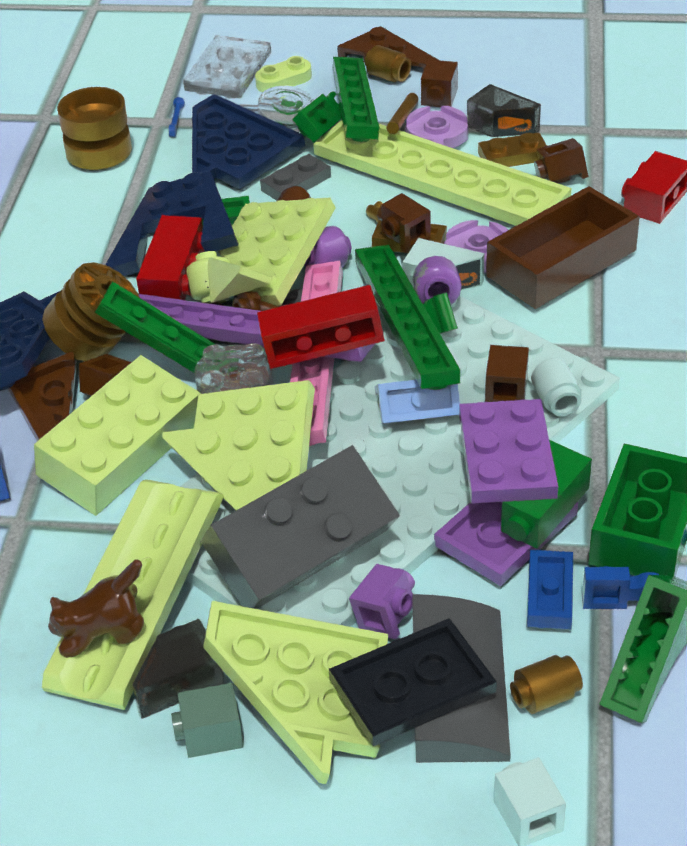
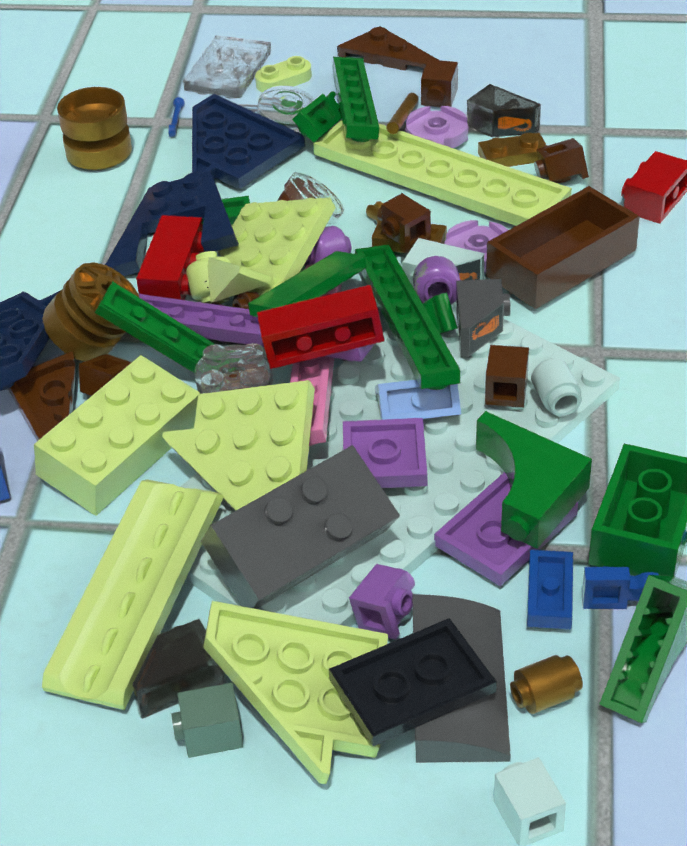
(100, 611): reddish brown animal -> none
(304, 172): dark grey plate -> none
(304, 186): none -> clear piece
(311, 282): none -> green tile
(387, 64): pearl gold brick -> none
(390, 450): none -> medium lavender plate
(479, 312): none -> dark grey slope
(507, 451): medium lavender plate -> none

